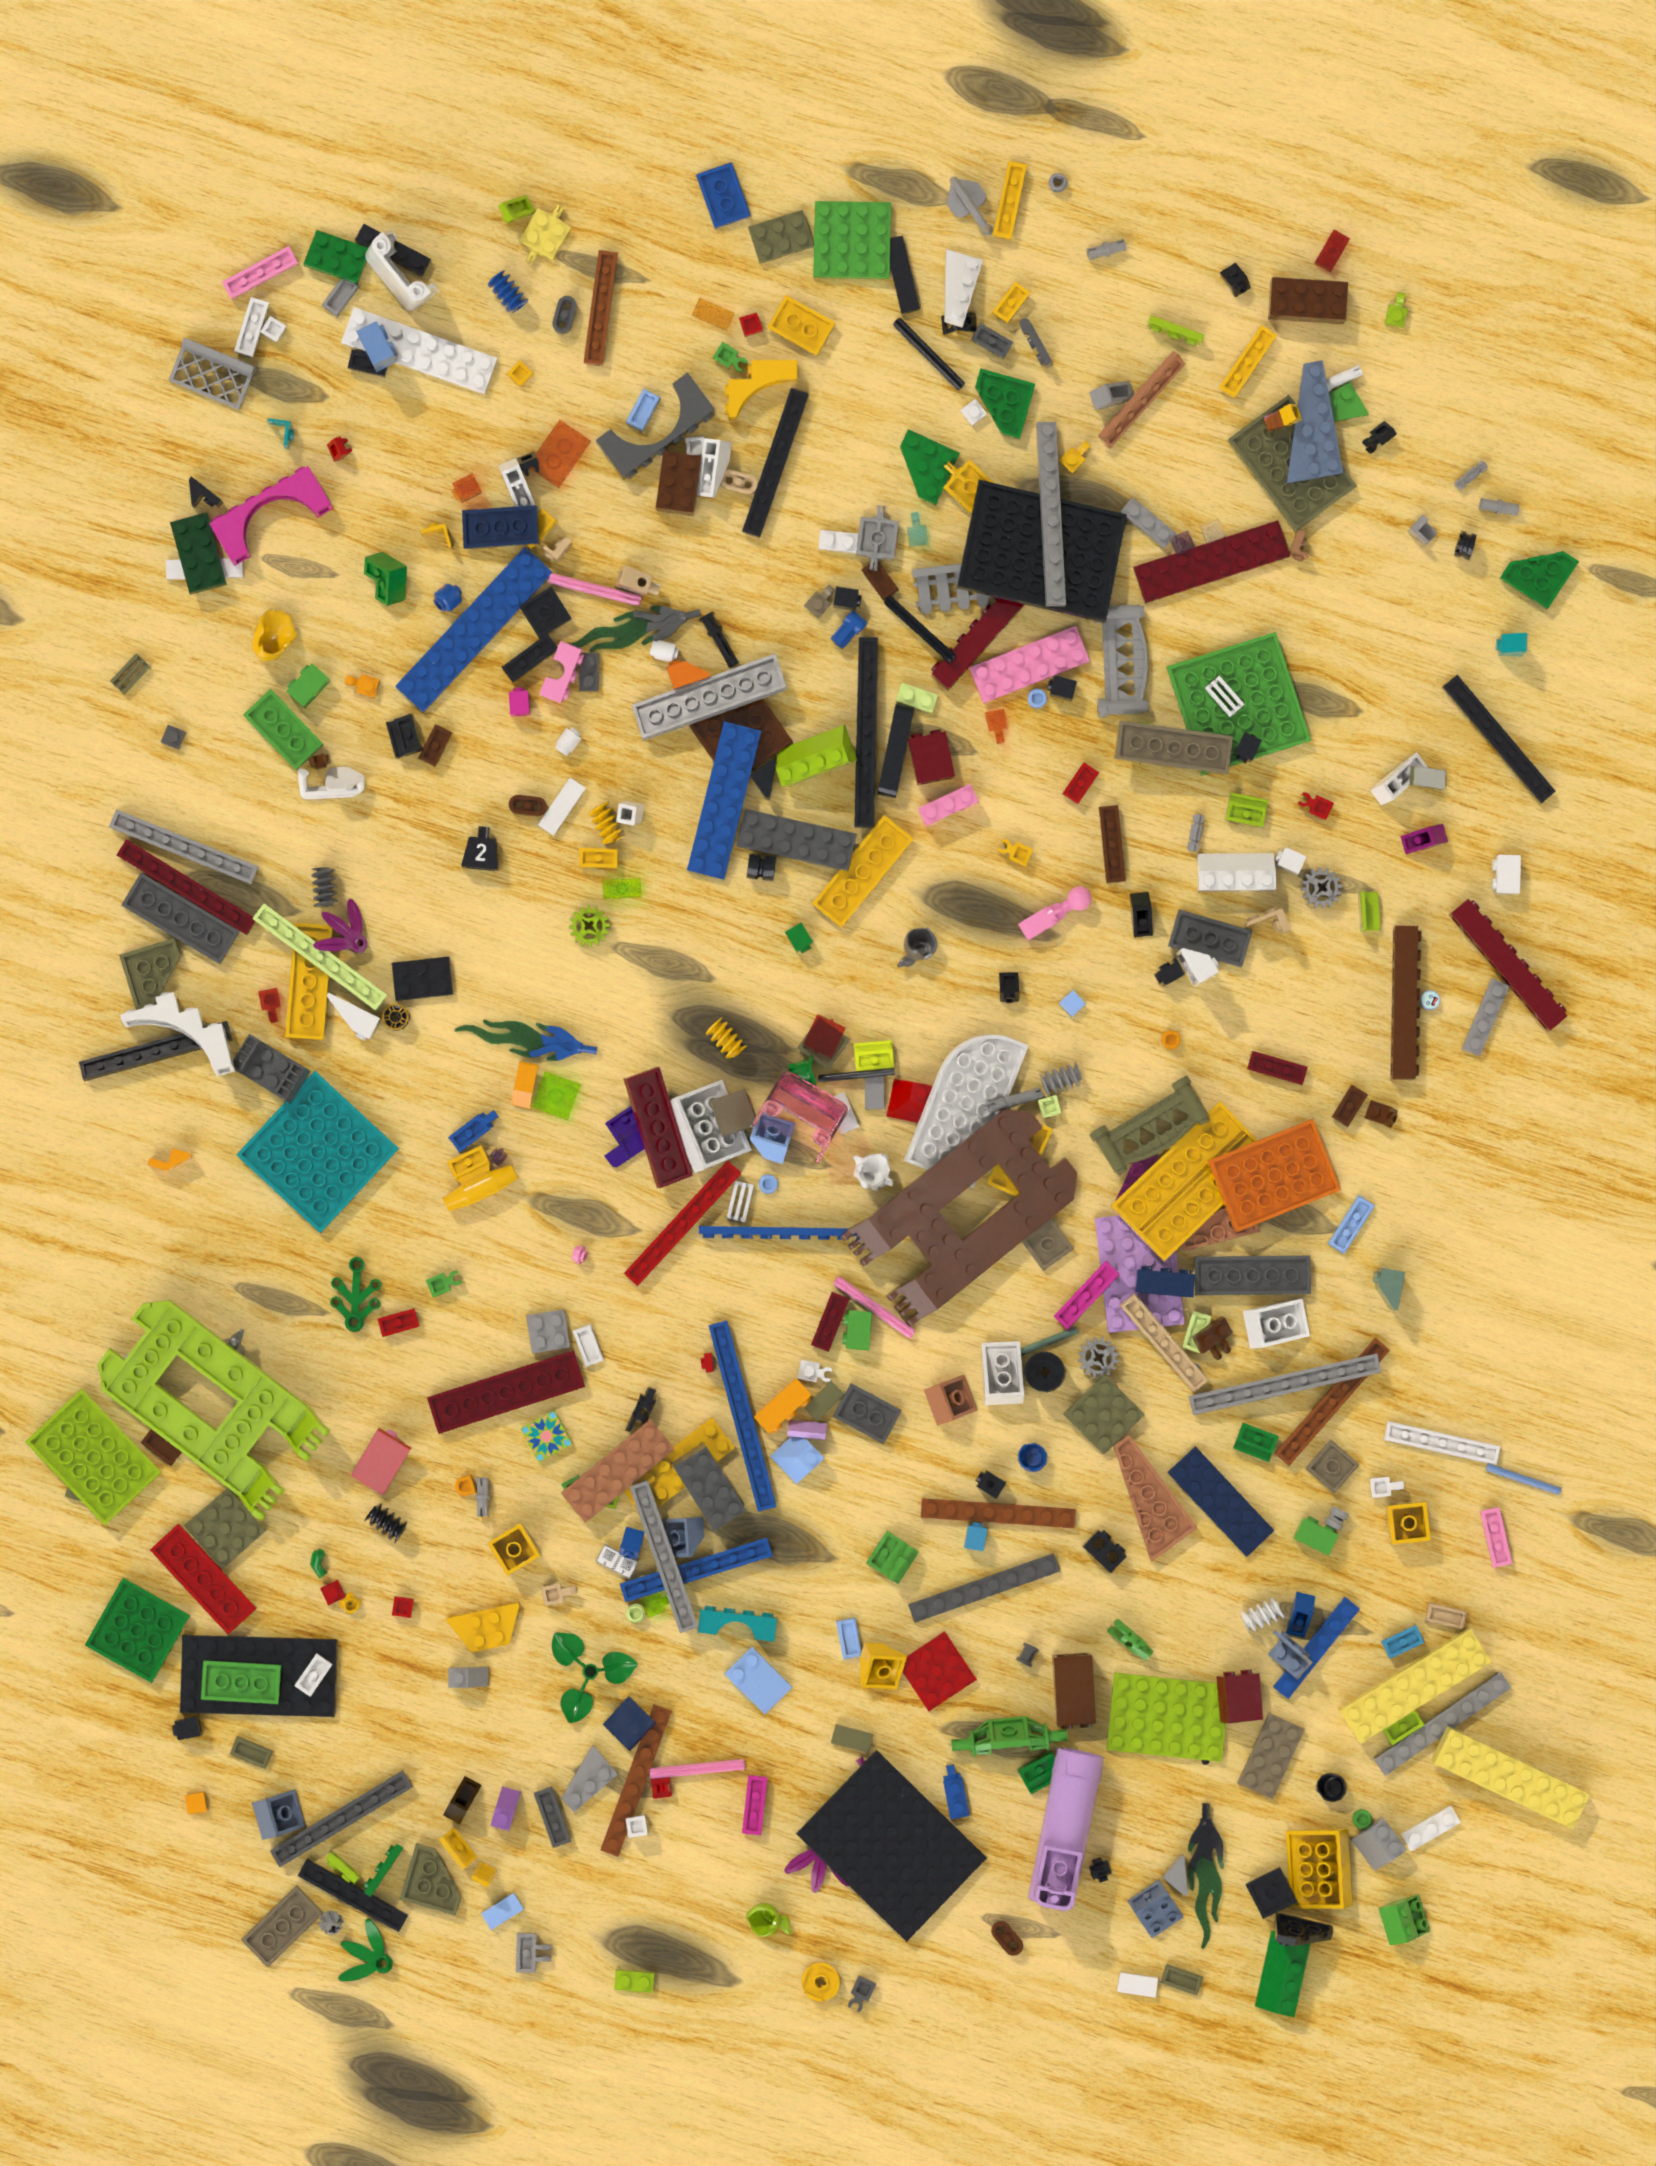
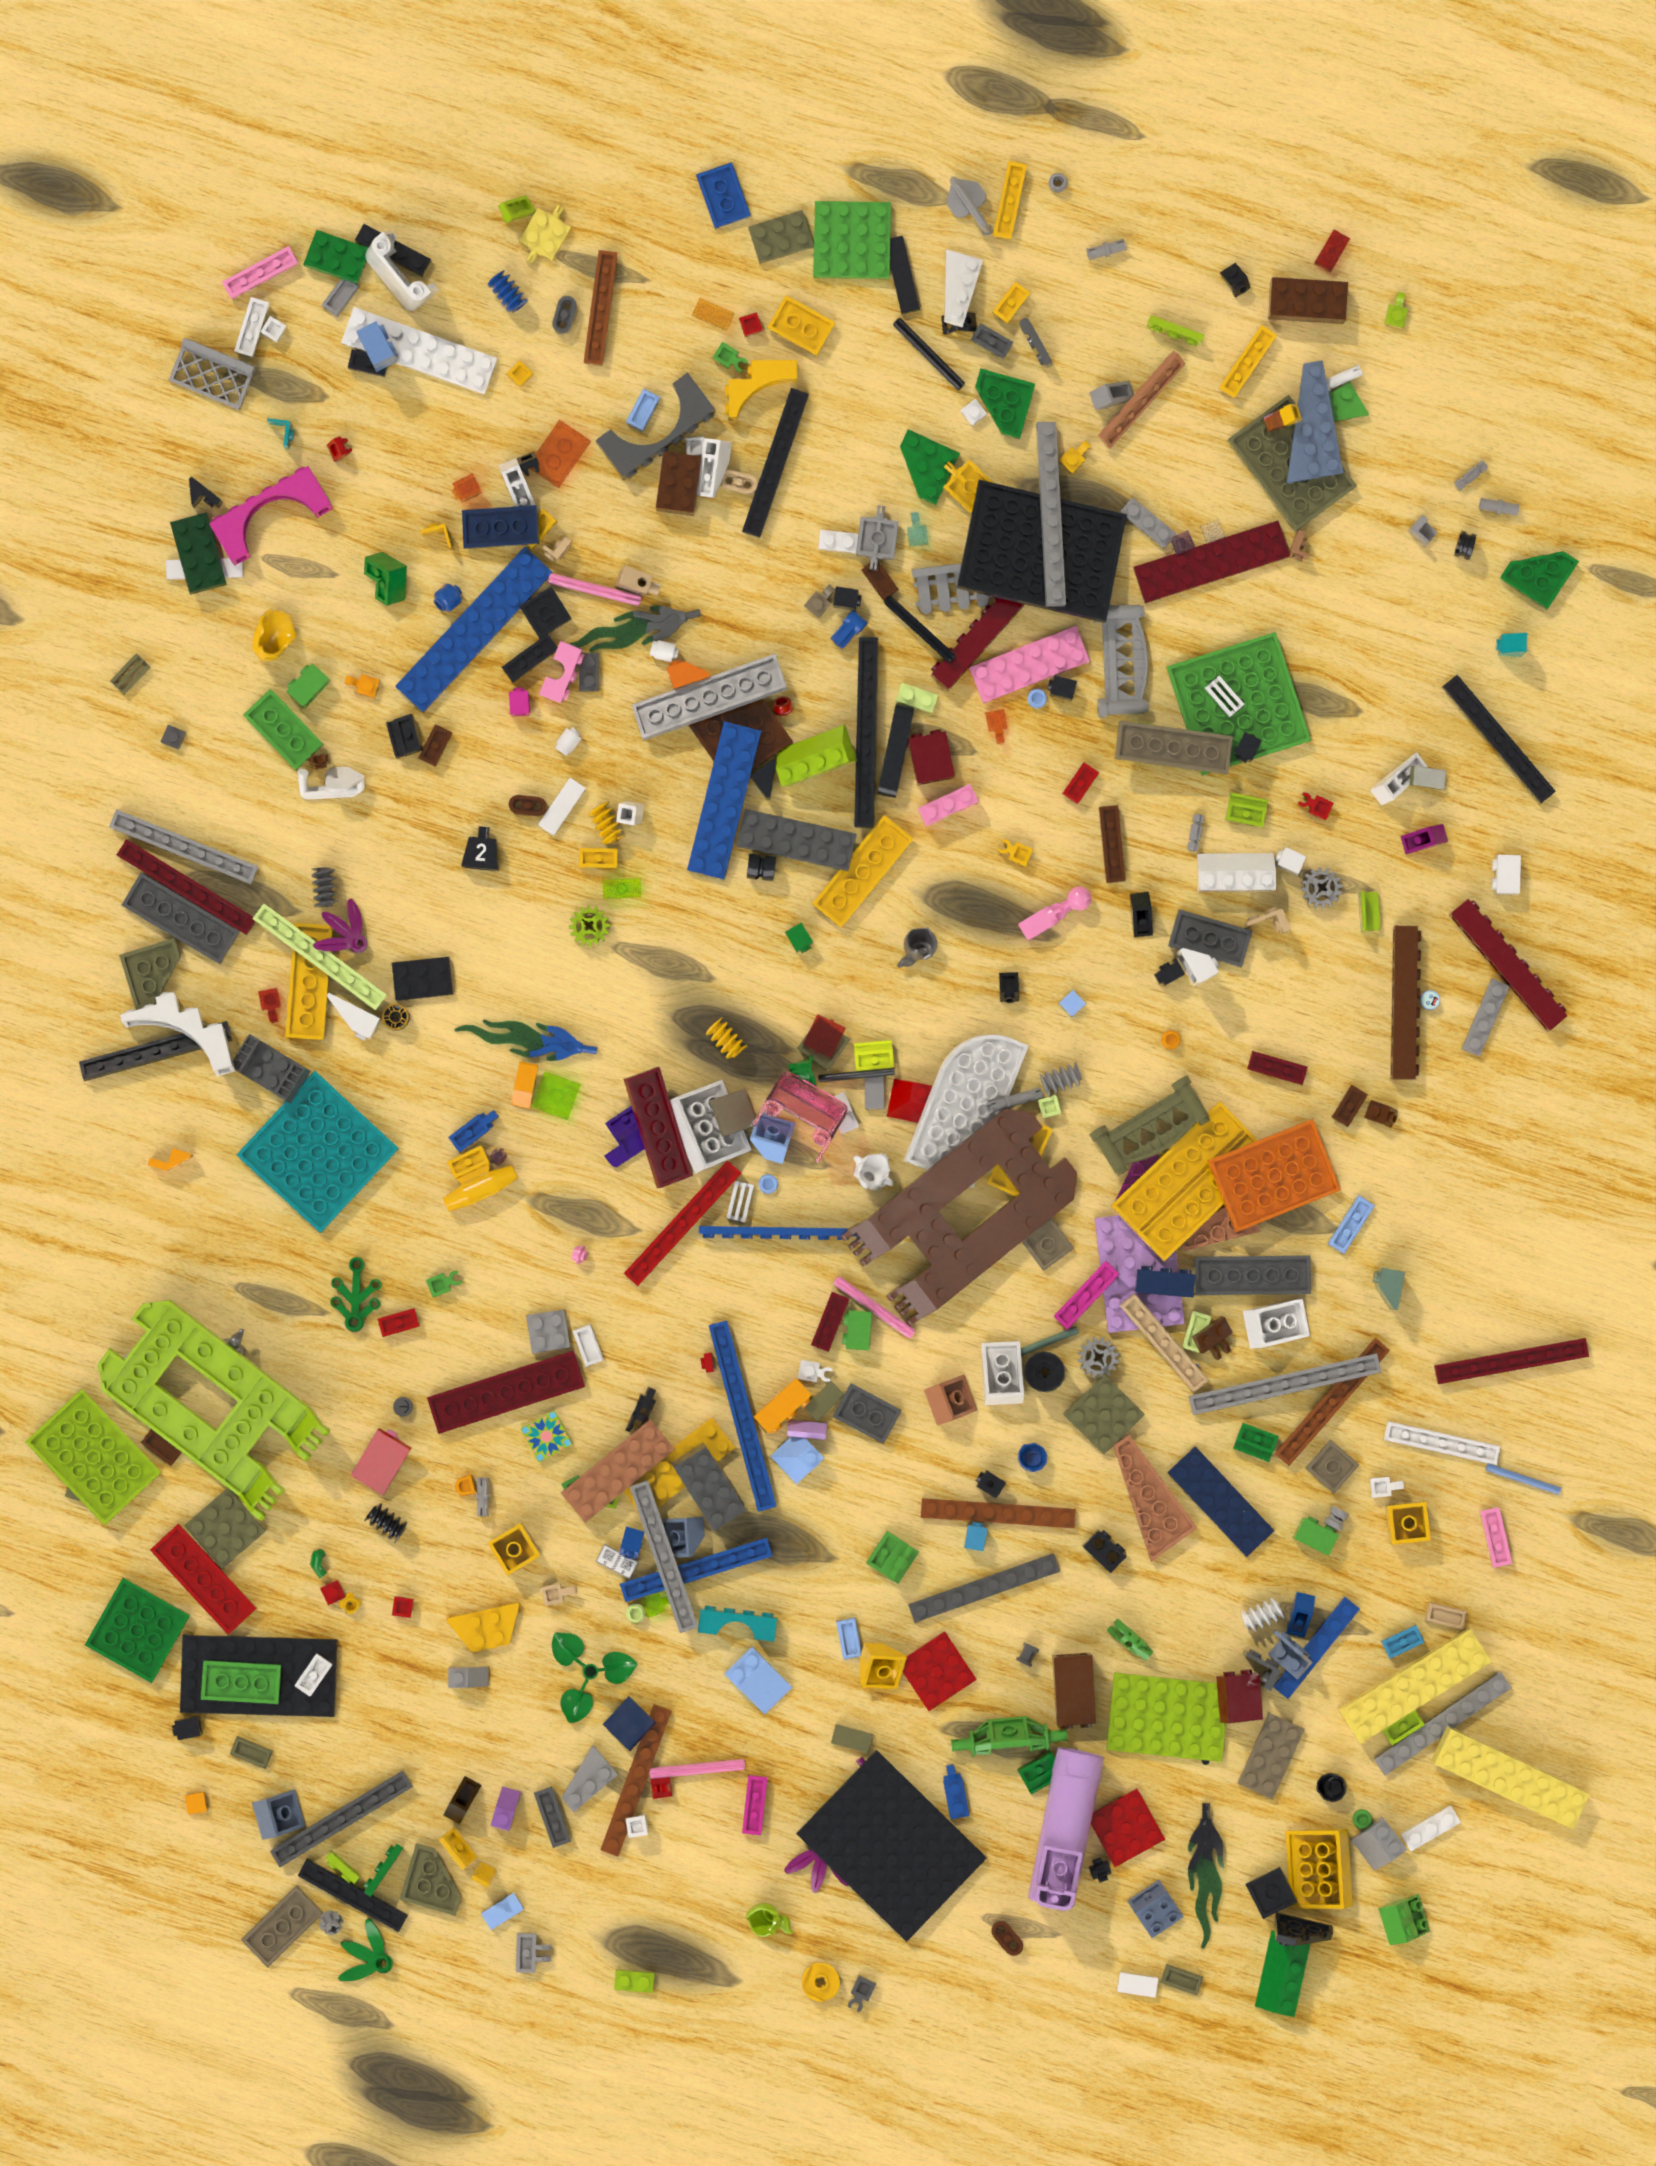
(403, 1406): none -> dark grey tile
(715, 631): black pin -> none
(782, 706): none -> red tile
(1126, 1827): none -> red plate
(1177, 1875): light grey slope -> none
(1268, 1677): none -> dark grey bracket
(1379, 435): black plate -> none
(1511, 1361): none -> dark red plate

